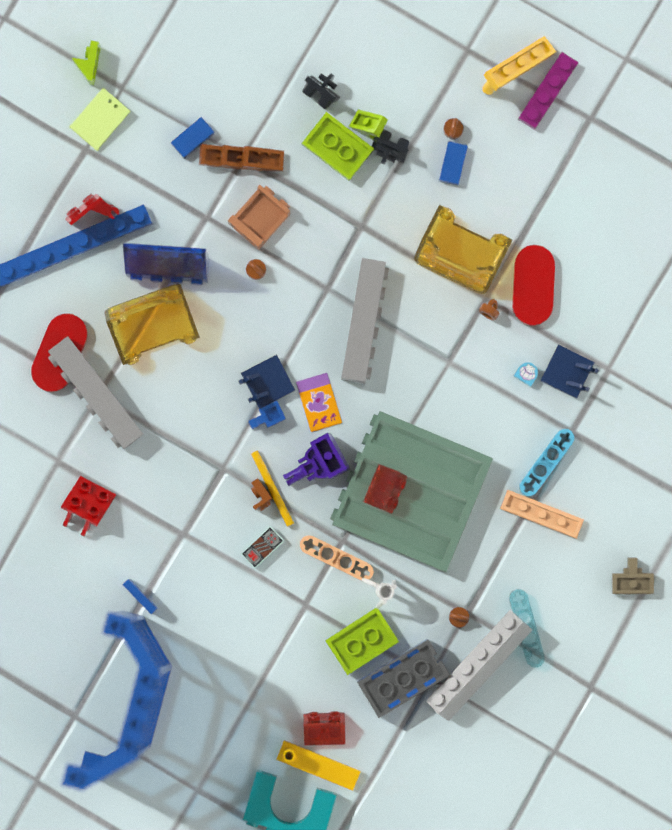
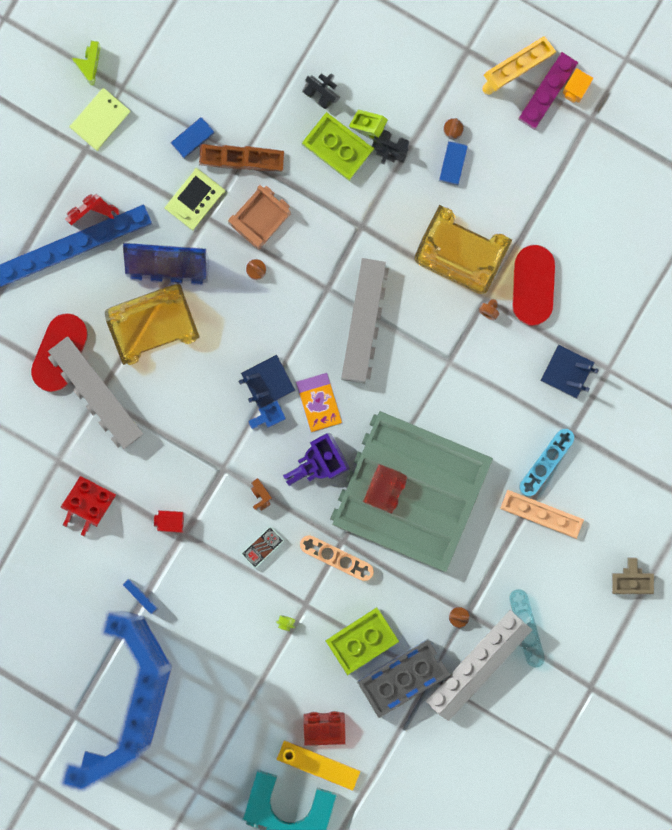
(169, 521): none -> red brick
(194, 199): none -> yellowish green container
(272, 488): yellow bar -> none
(285, 622): none -> lime plate
(383, 590): white plant -> none
(527, 373): tile -> none
(577, 86): none -> light orange brick

